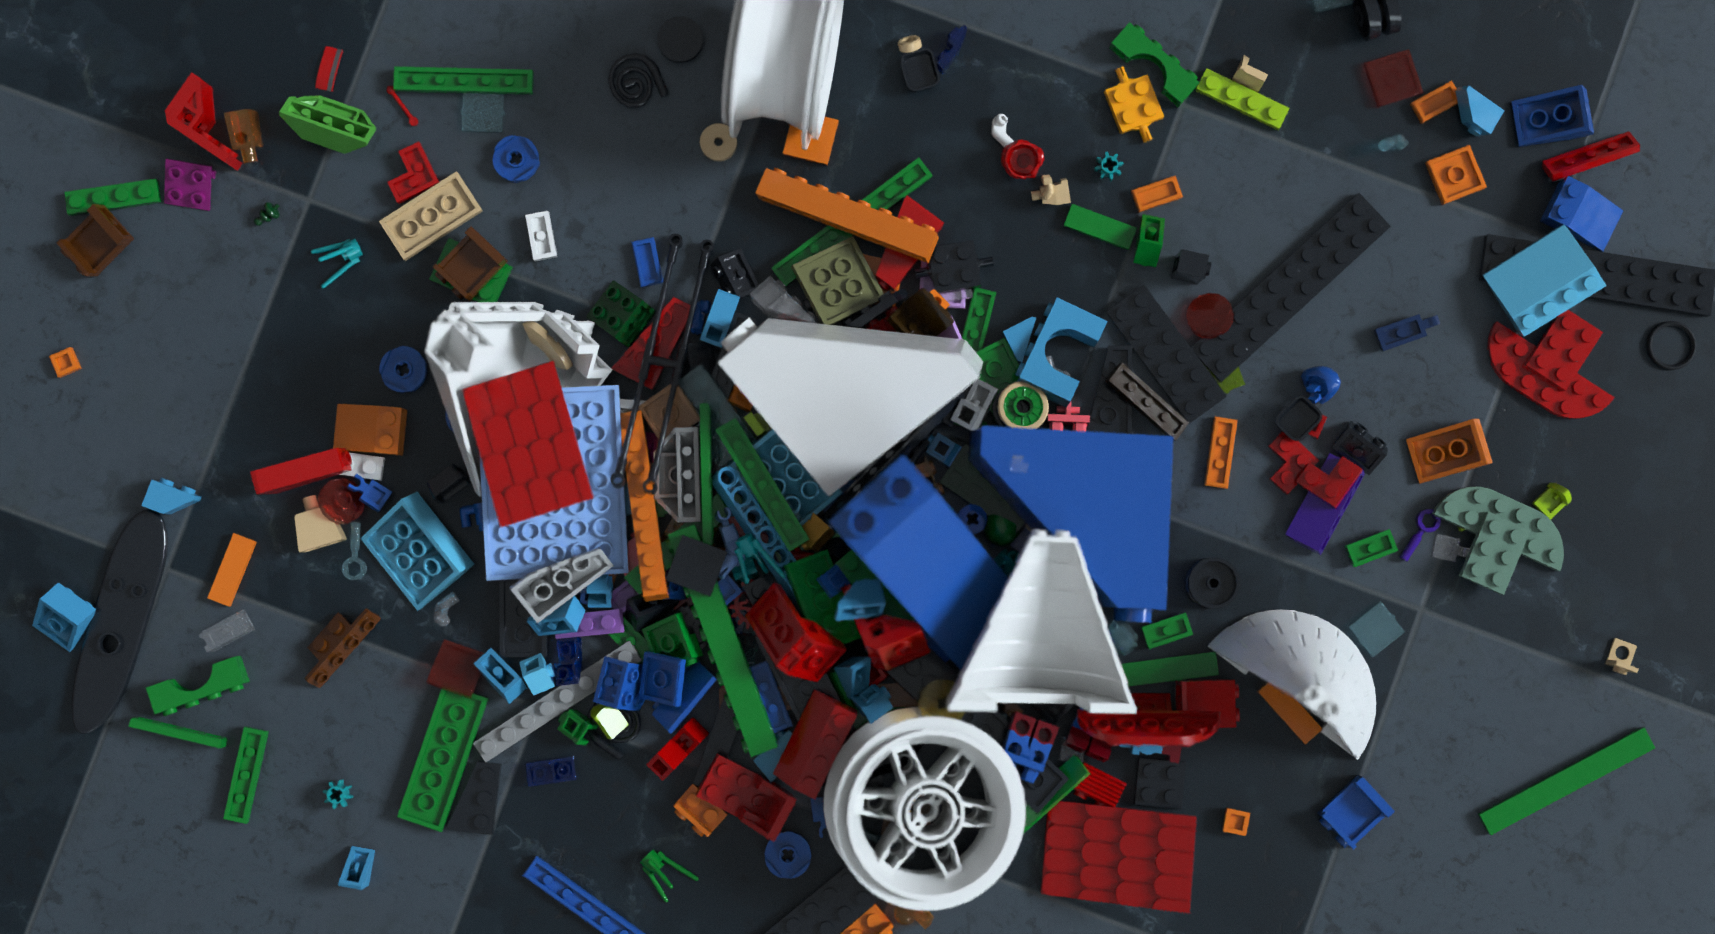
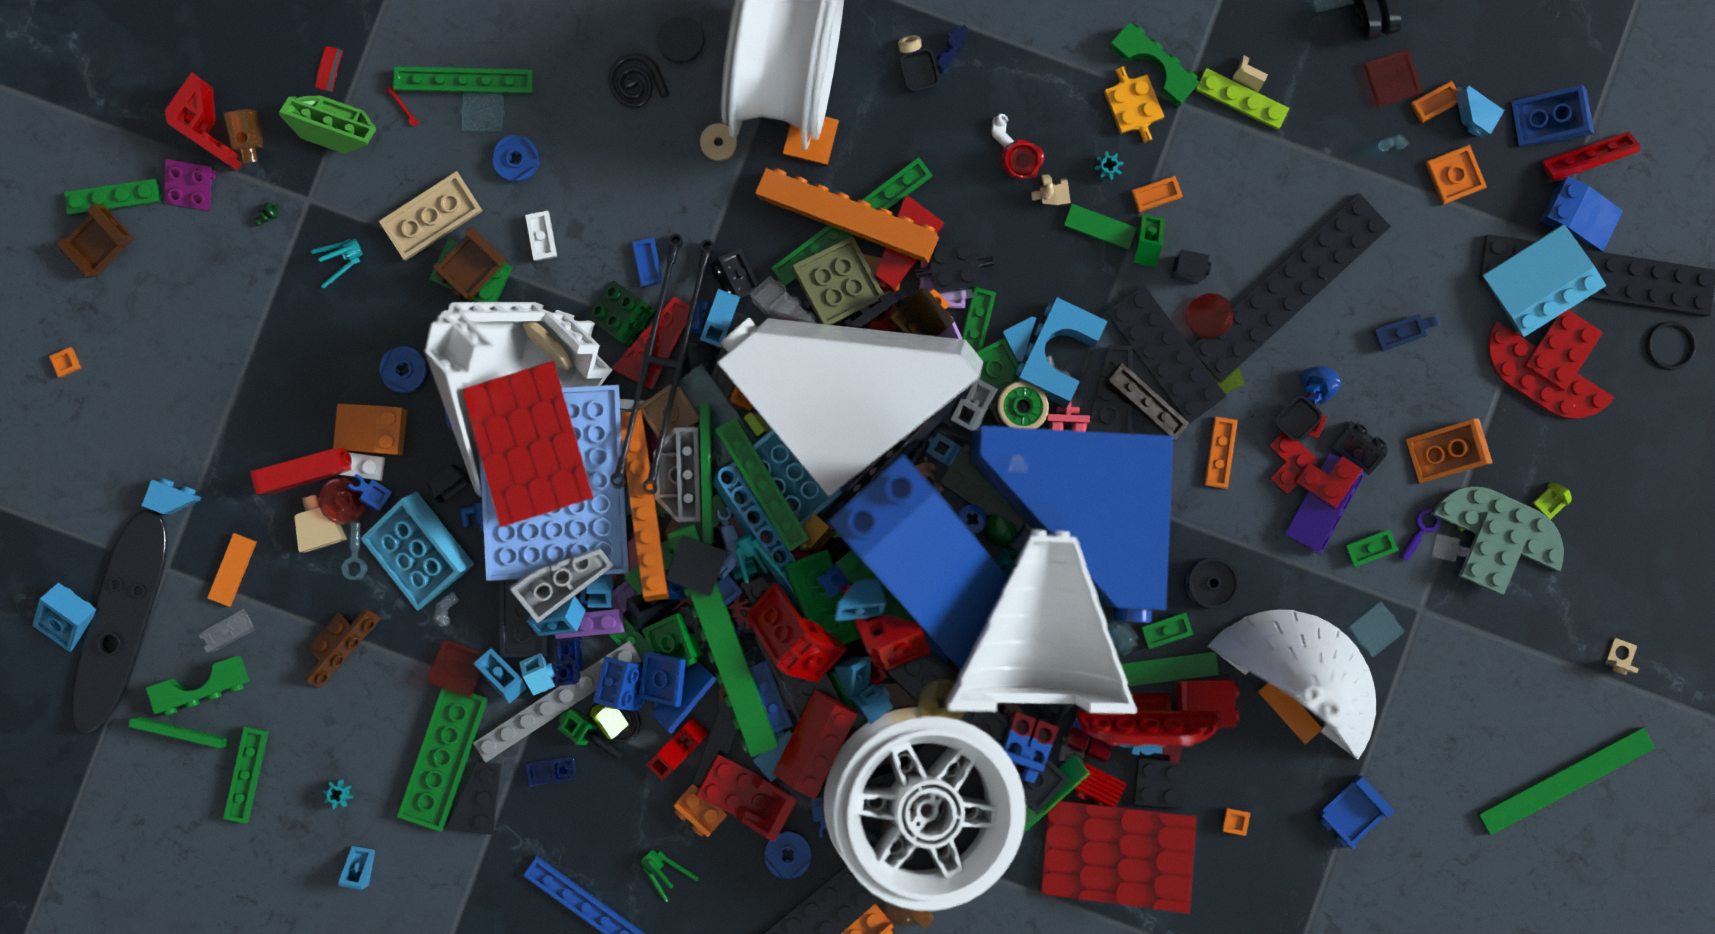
(419, 175): red plate -> none

